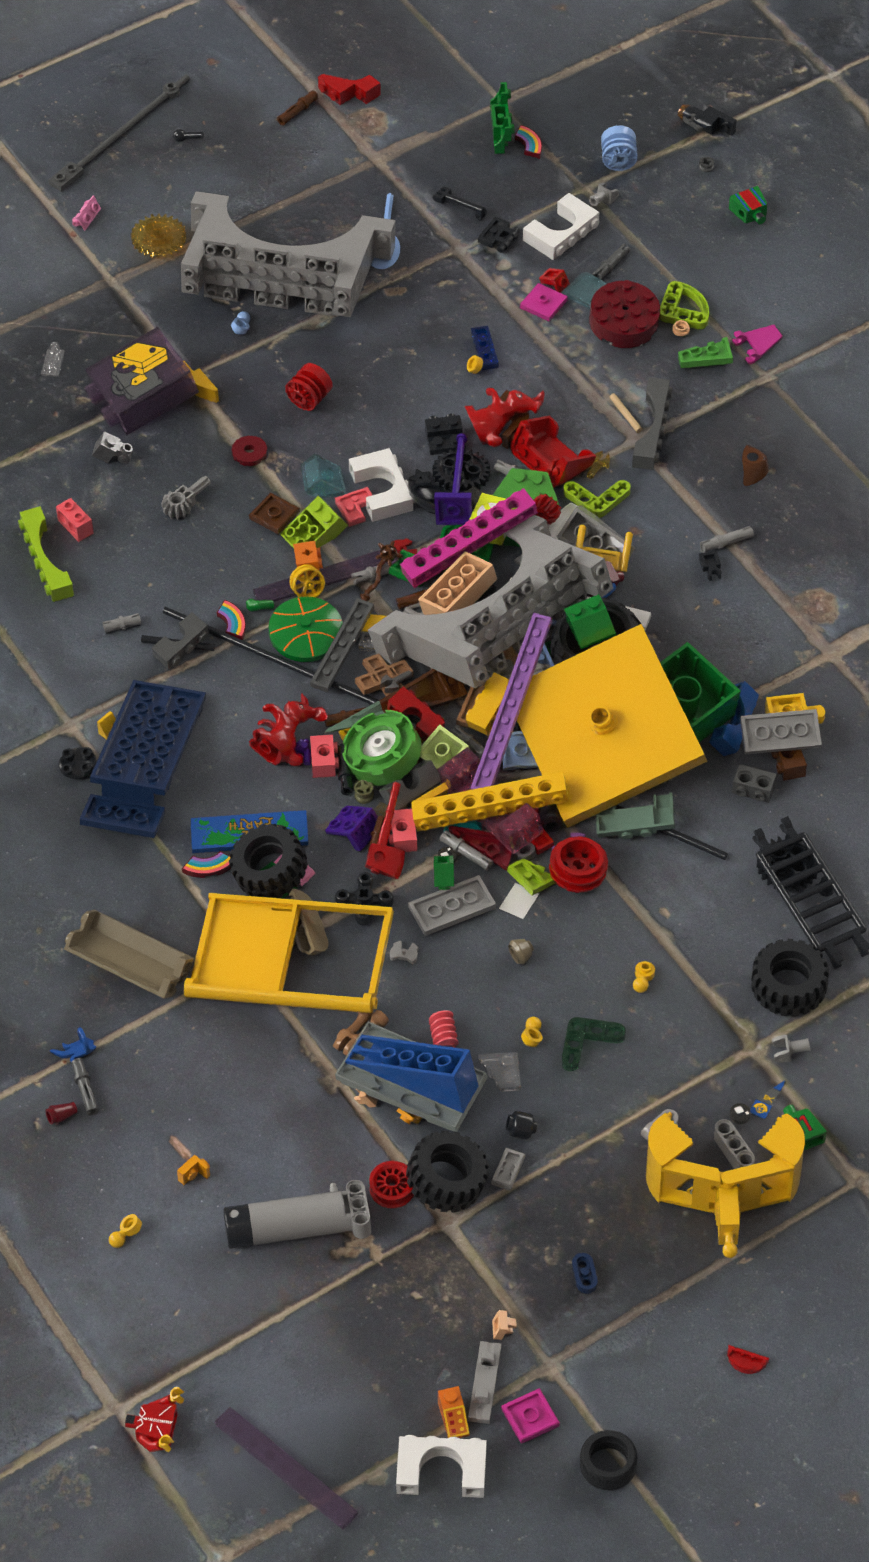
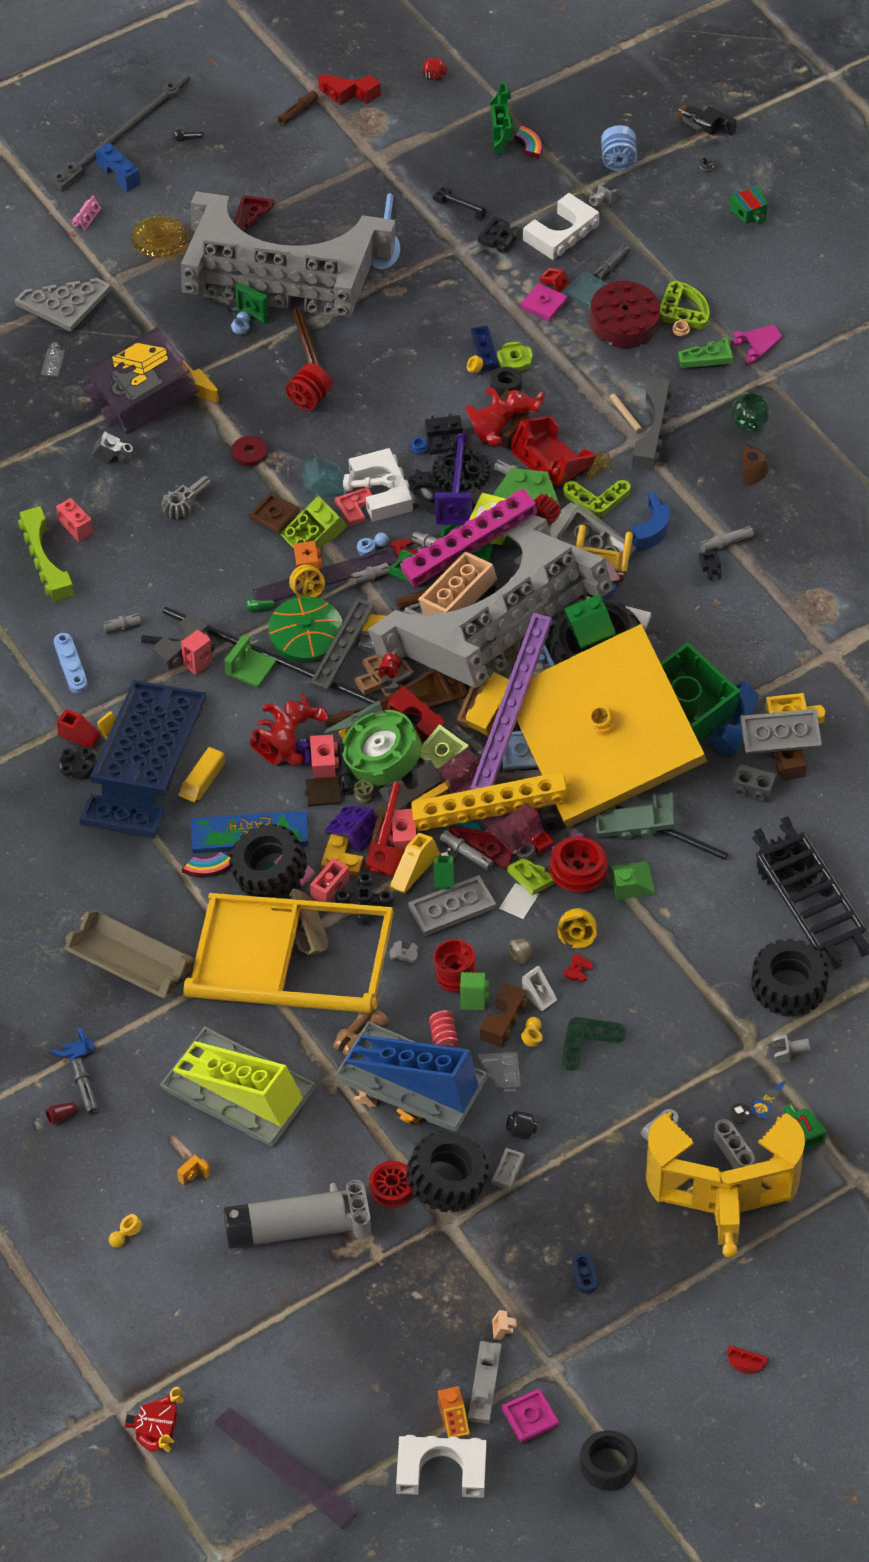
(64, 304): none -> light grey plate
(70, 663): none -> light blue plate
(77, 729): none -> red slope
(111, 159): none -> blue arch
(197, 652): none -> coral brick
(202, 775): none -> yellow piece
(233, 618): tile -> none
(238, 1086): none -> piece
(248, 664): none -> bright green bracket
(251, 210): none -> dark red wing
(252, 302): none -> green tile
(305, 336): none -> reddish brown axle
(323, 791): none -> dark brown piece
(329, 881): none -> coral brick
(337, 849): none -> yellow plate
(350, 483): none -> white piece
(380, 540): none -> light blue plate
(387, 553): reddish brown piece -> none
(390, 665): none -> red wheel
(415, 860): none -> yellow slope
(419, 445): none -> blue plate
(423, 539): none -> light grey pin
(434, 69): none -> red head
(451, 960): none -> red wheel
(473, 991): none -> bright green brick
(499, 1028): none -> reddish brown arch
(506, 375): none -> black tyre
(523, 355): none -> lime plate
(538, 989): none -> white slope
(574, 971): none -> red piece
(577, 928): none -> yellow cylinder
(632, 880): none -> bright green slope
(643, 972): yellow plate -> none
(655, 530): none -> blue arch
(750, 411): none -> clear green piece

